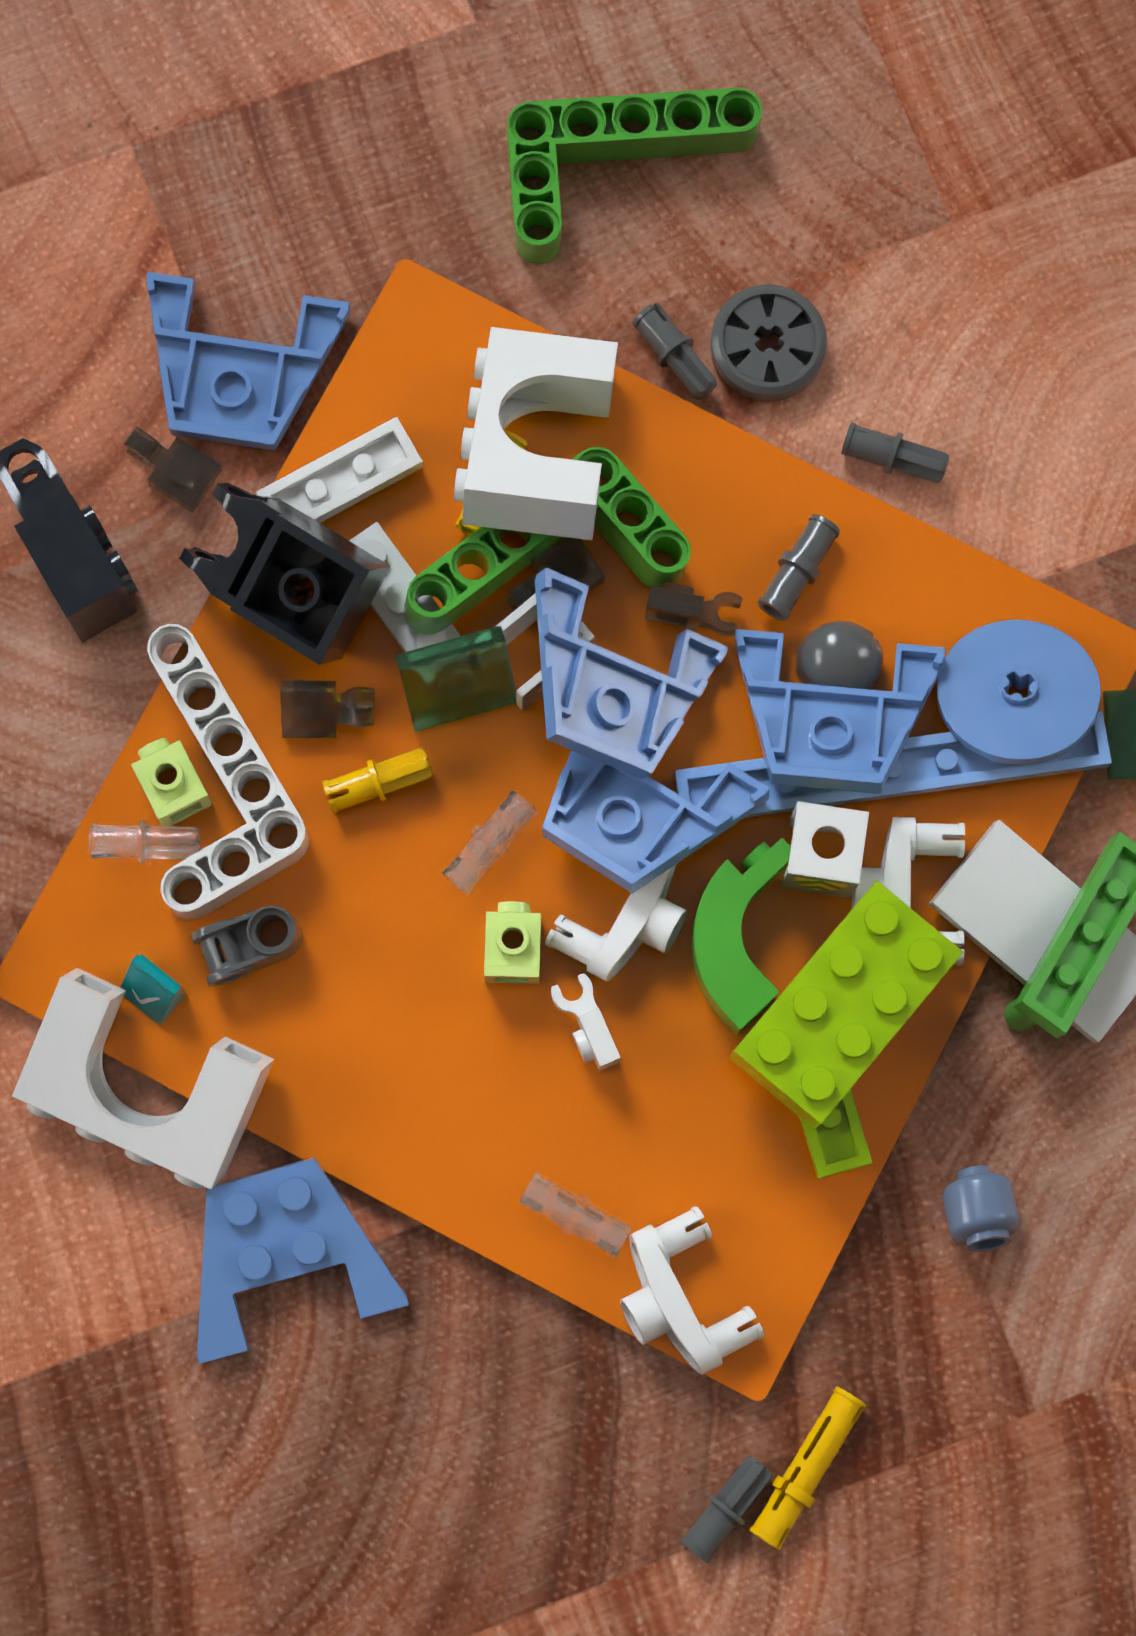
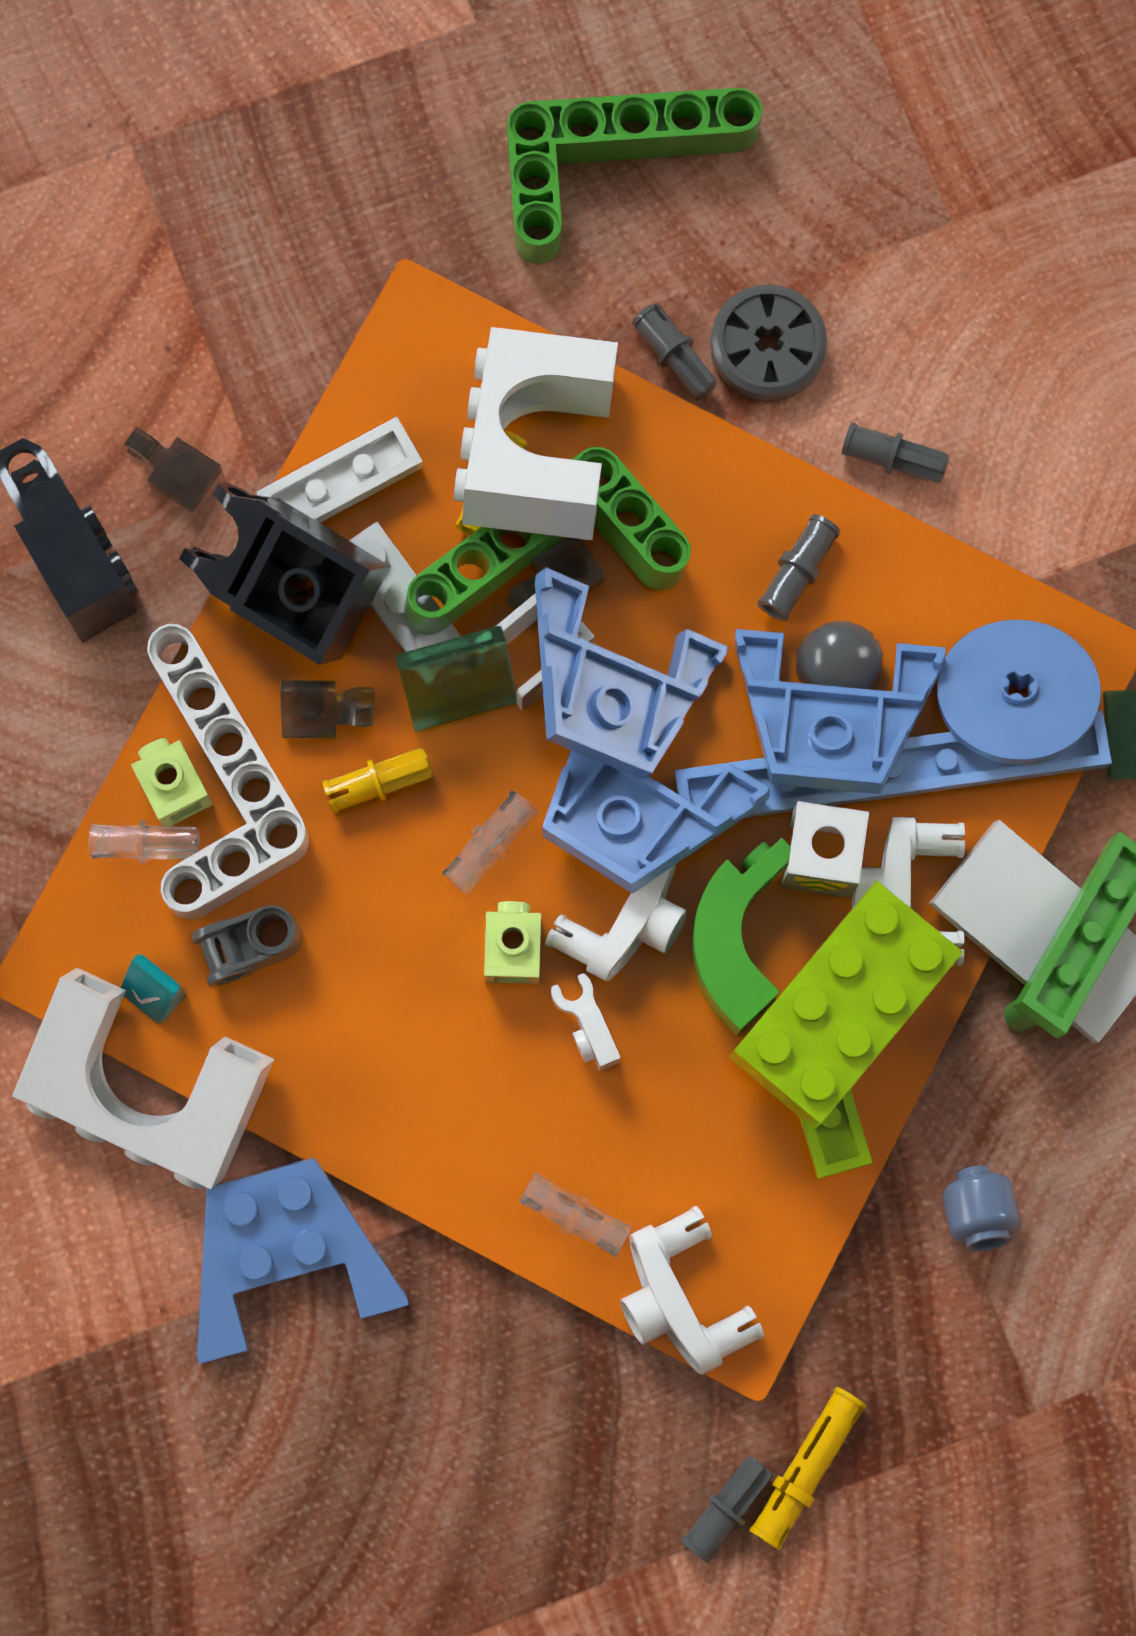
(234, 386): medium blue wing -> none
(680, 607): clear smoke plate -> none

